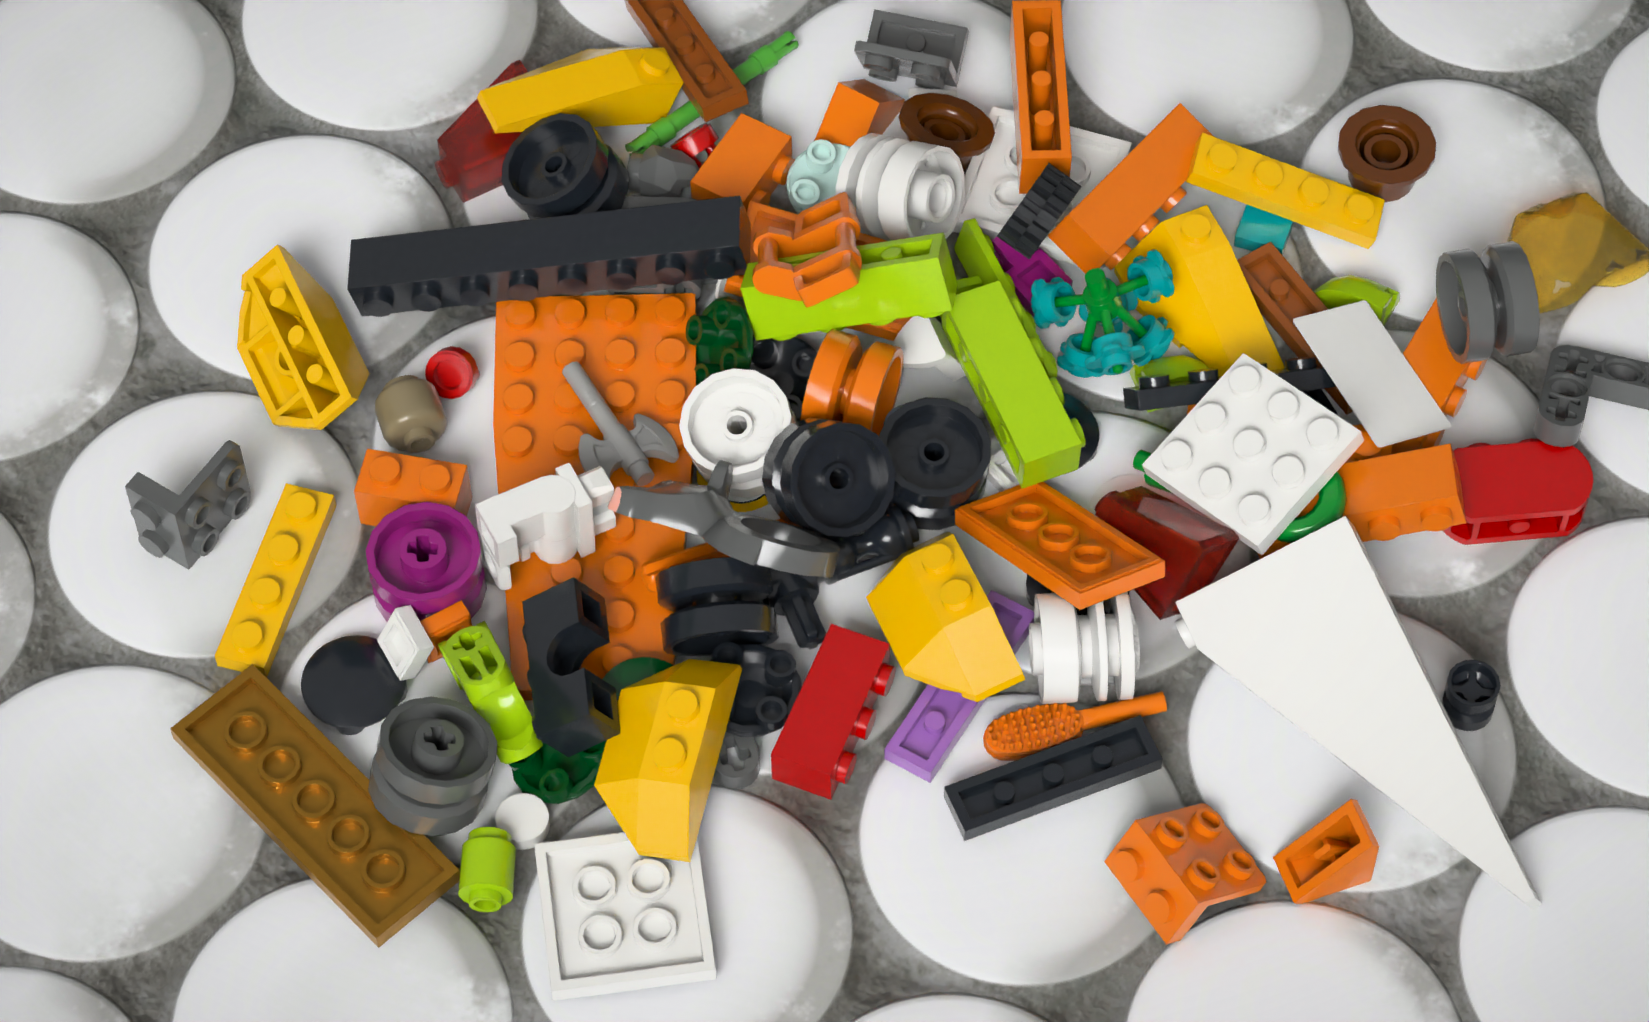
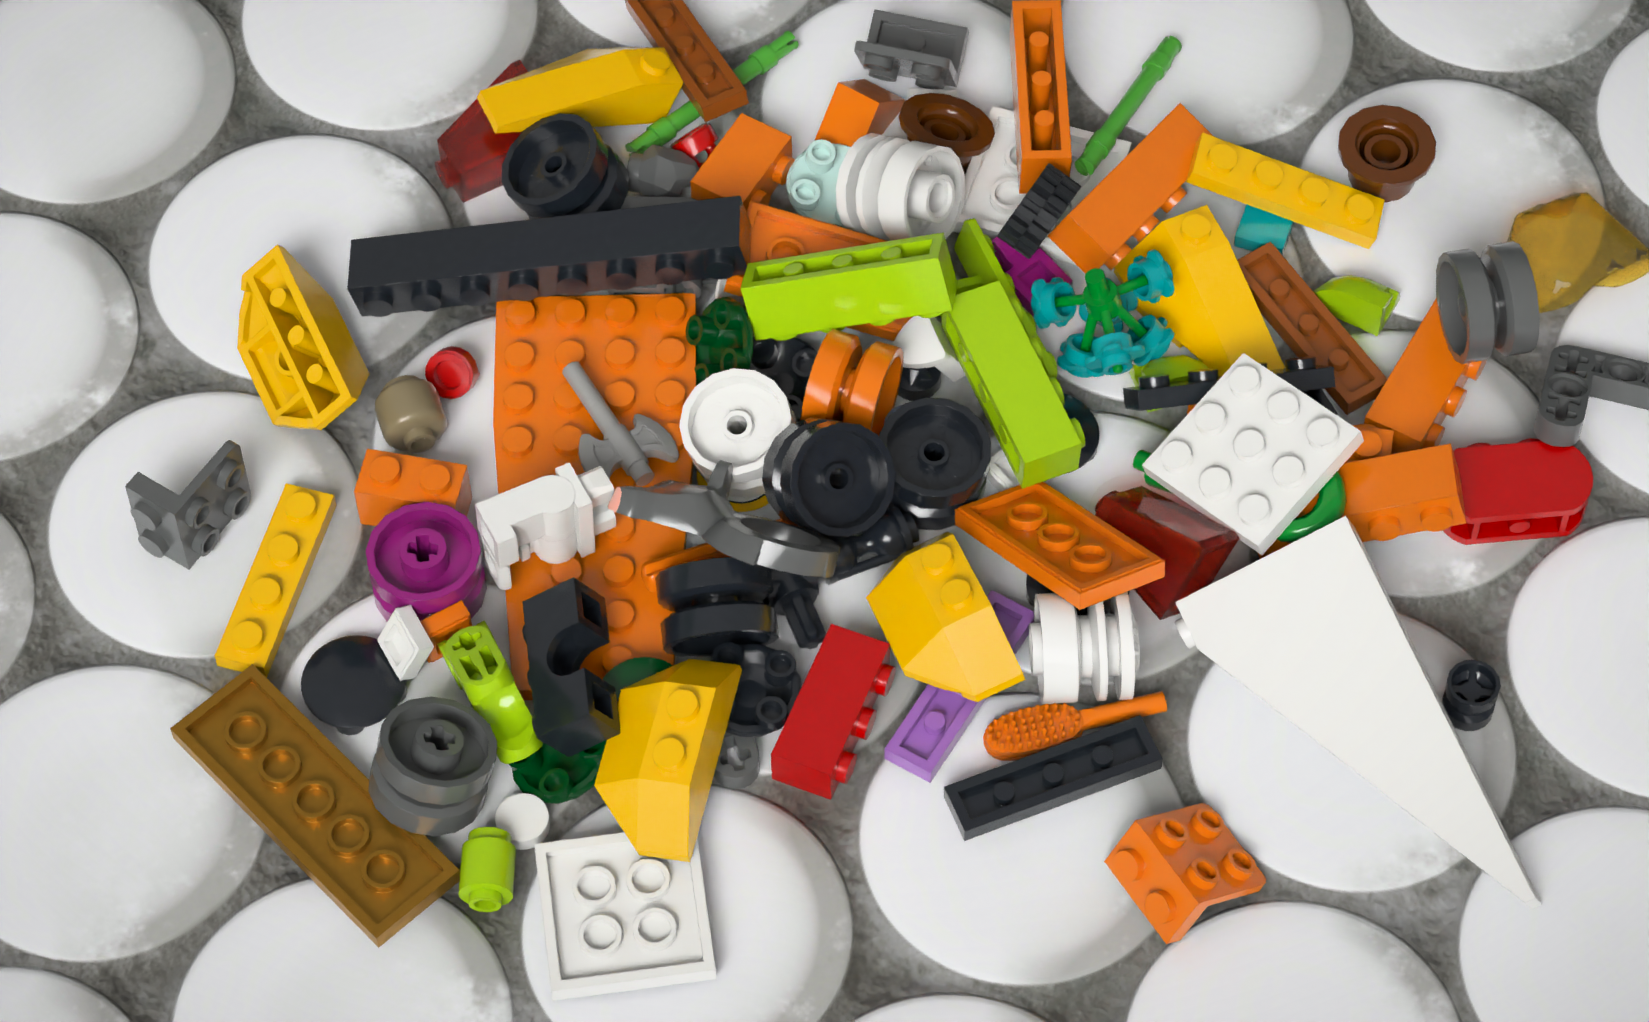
(823, 227): orange bar -> none
(919, 383): none -> black tile
(1105, 138): none -> bright green piece
(1330, 855): orange slope -> none
(1372, 373): white sticker -> none

